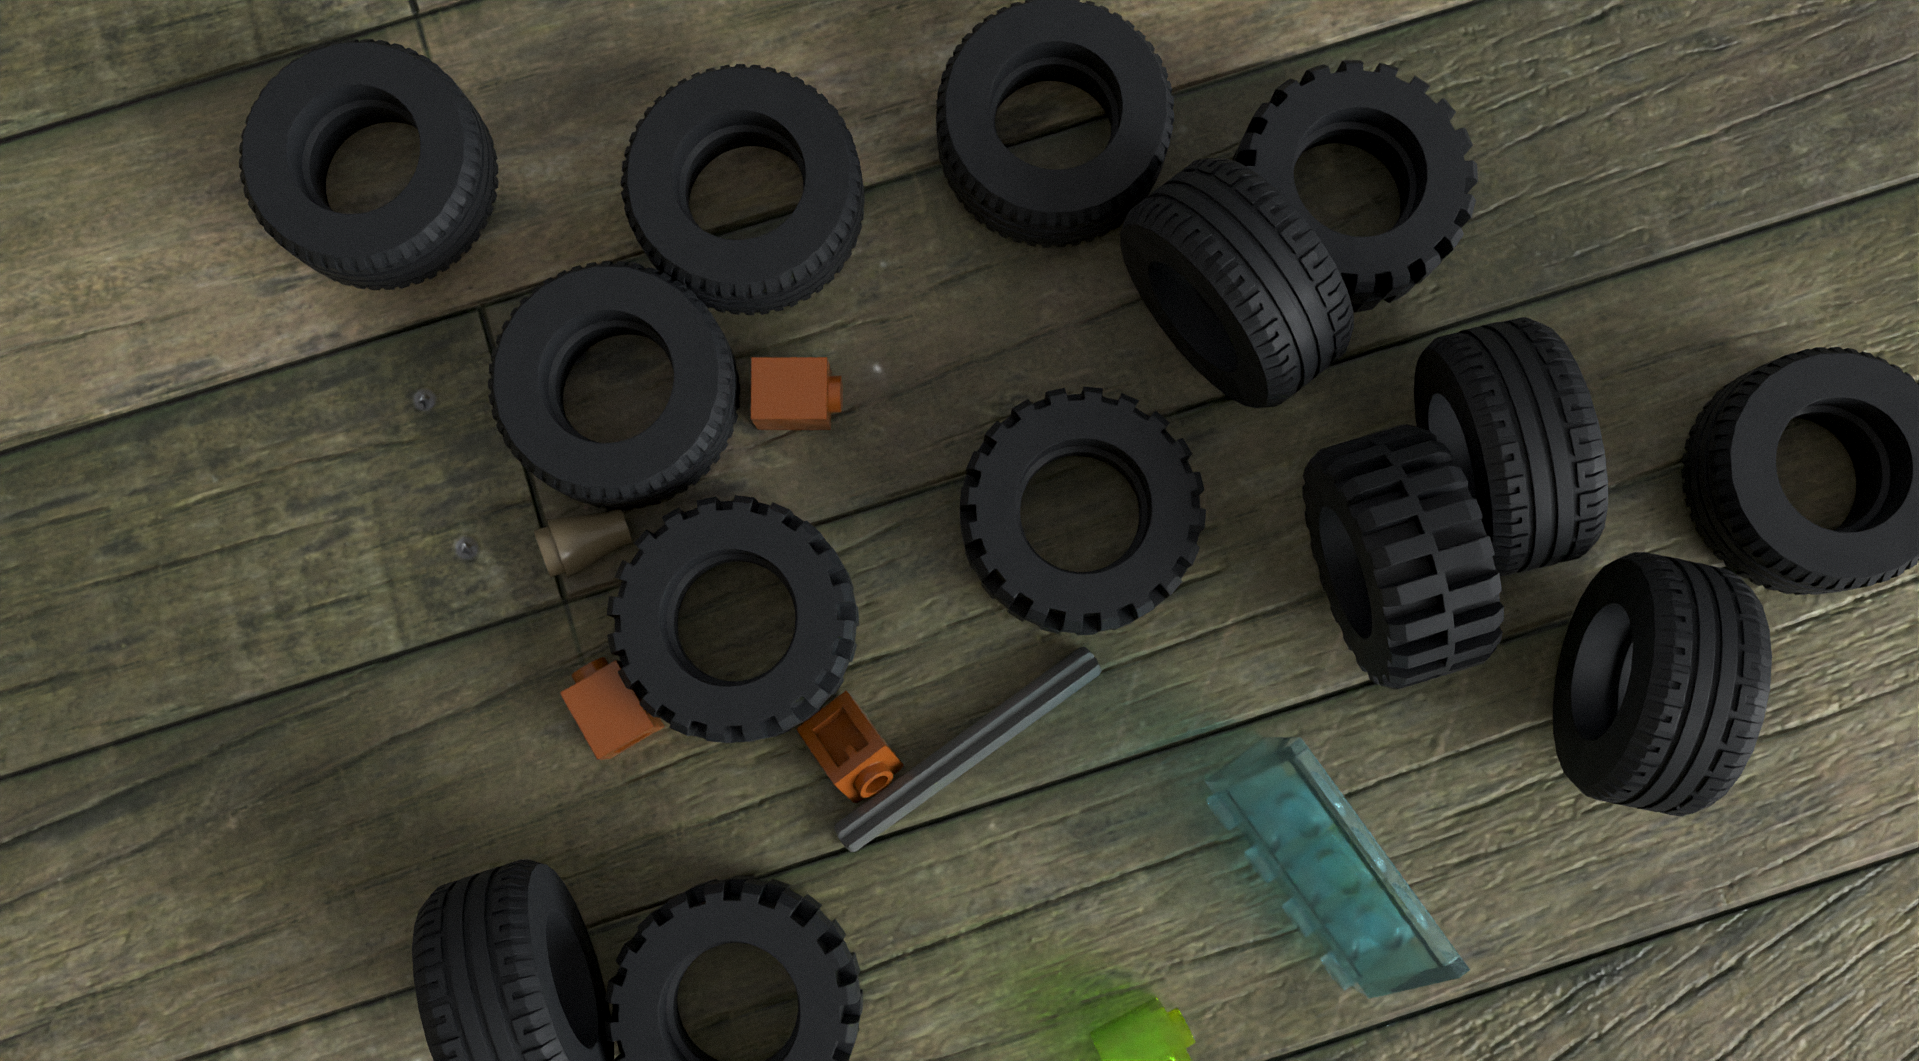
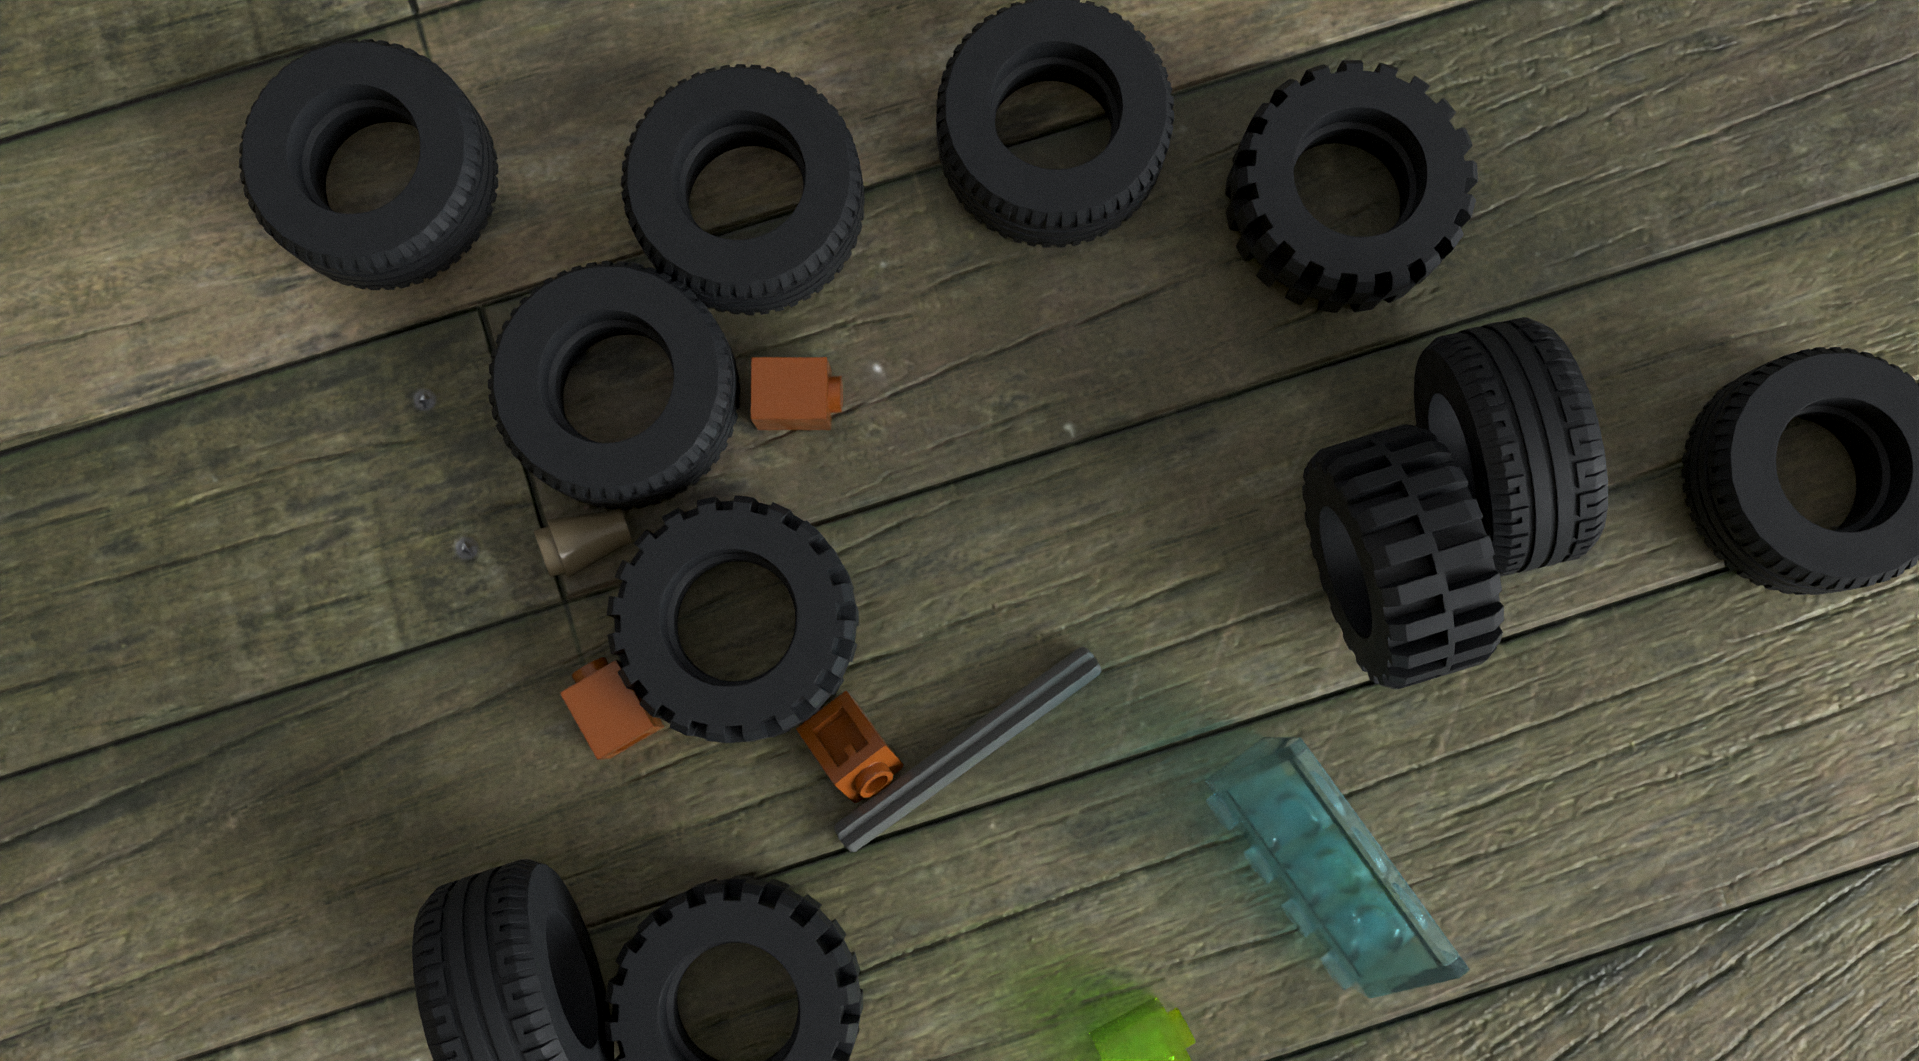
(1107, 432): black tyre -> none
(1238, 281): black tyre -> none
(1661, 684): black tyre -> none

